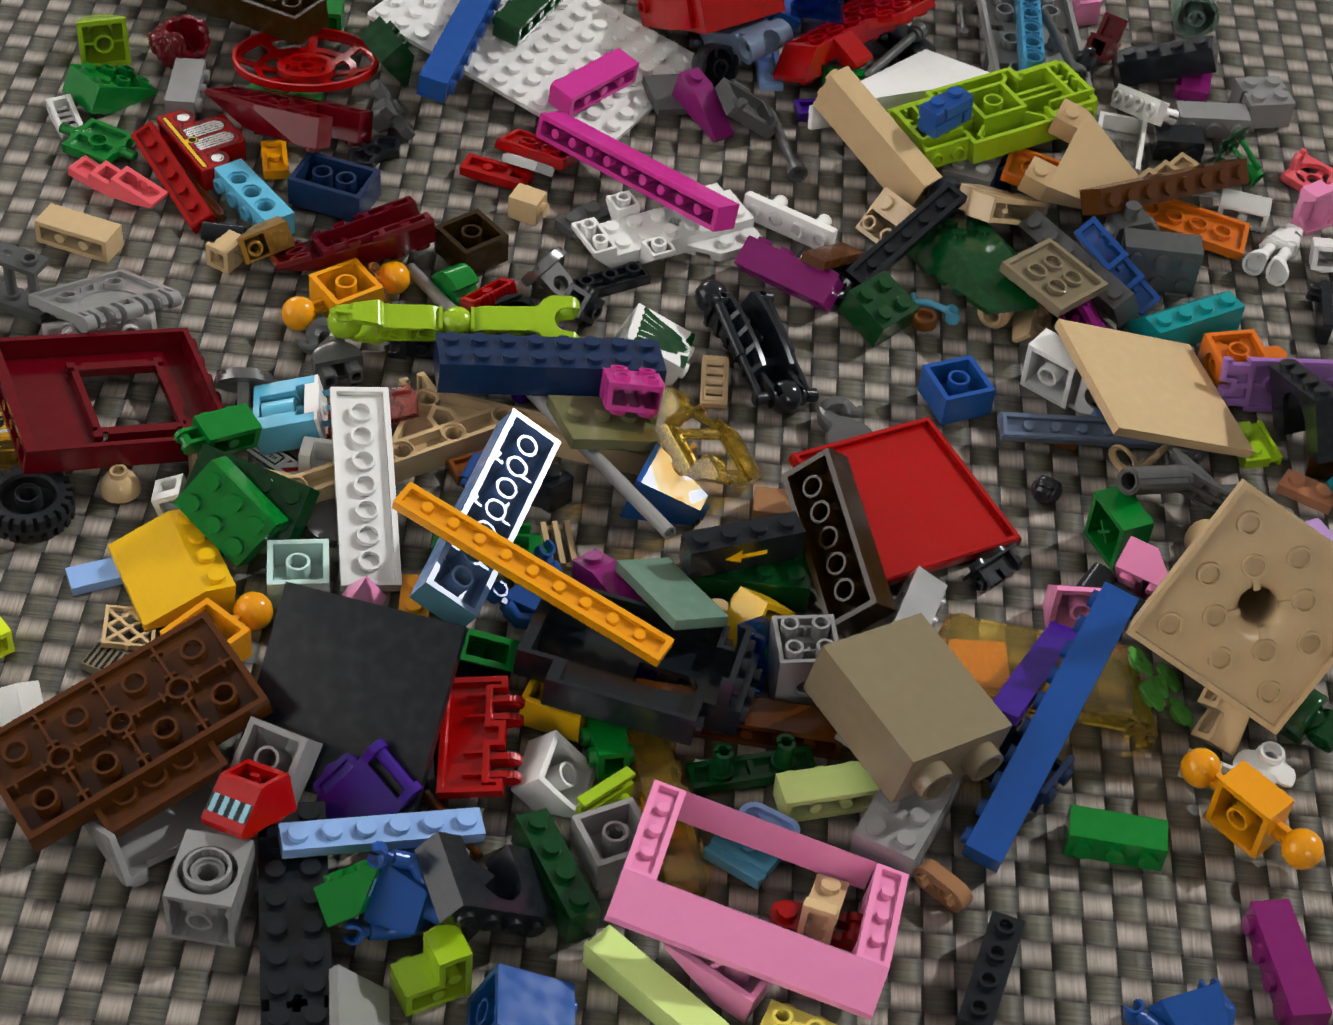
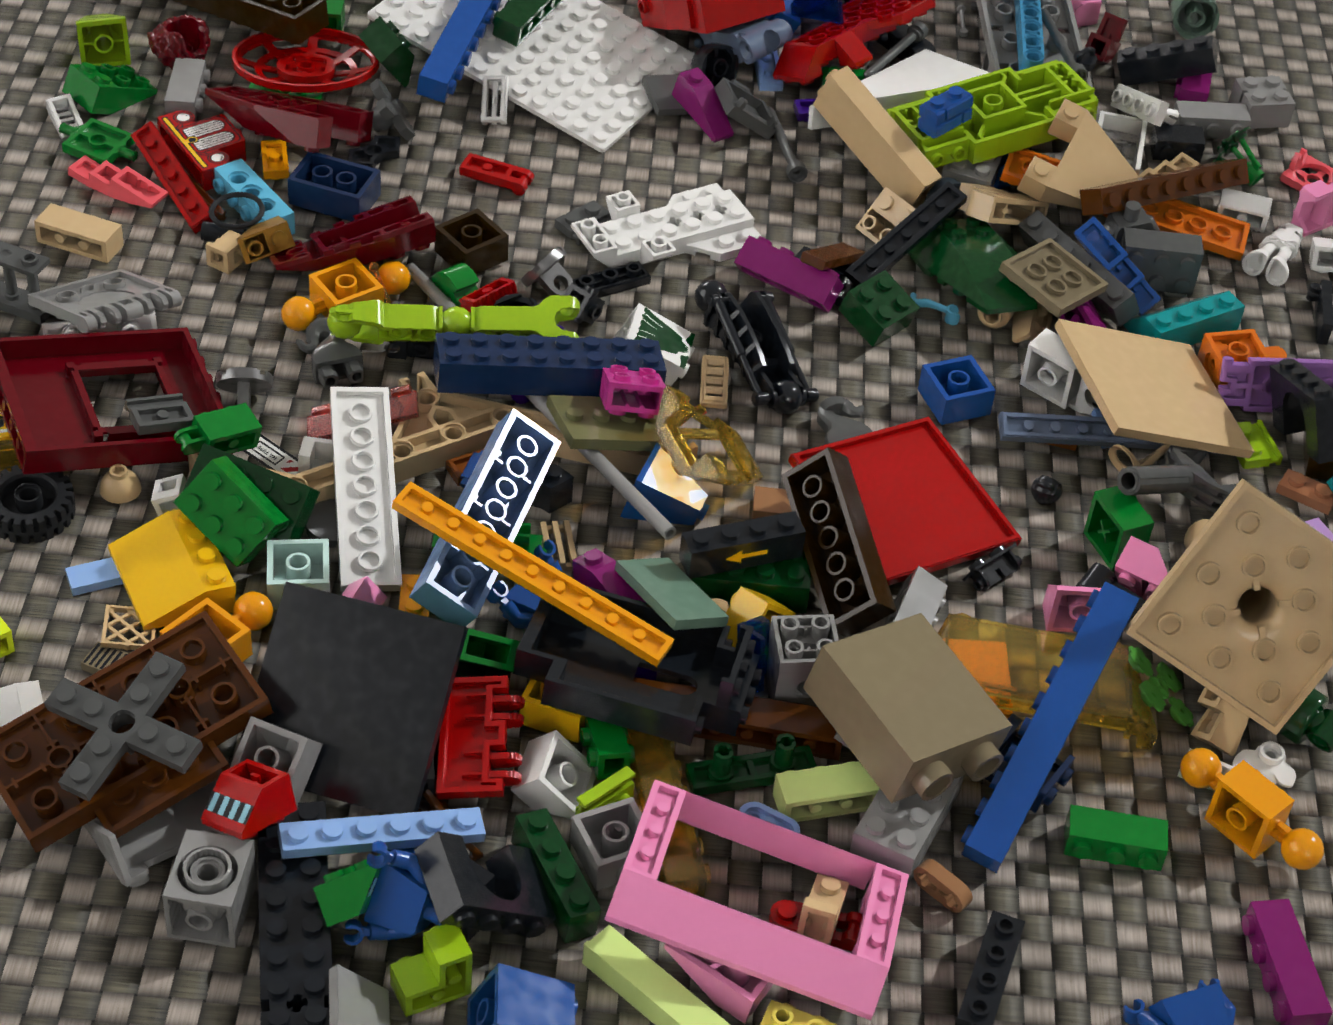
(107, 716): none -> dark grey piece
(159, 413): none -> dark grey plate
(236, 226): none -> black tyre
(290, 412): medium azure piece -> none
(357, 790): dark purple piece -> none
(494, 119): none -> white tile
(527, 204): tan brick -> none
(528, 164): light grey tile -> none
(529, 146): red tile -> none
(593, 82): dark pink brick -> none
(638, 171): dark pink brick -> none
(740, 861): medium azure plate -> none
(789, 222): white plate -> none
(925, 320): dark orange tile -> none
(1031, 673): dark purple tile -> none

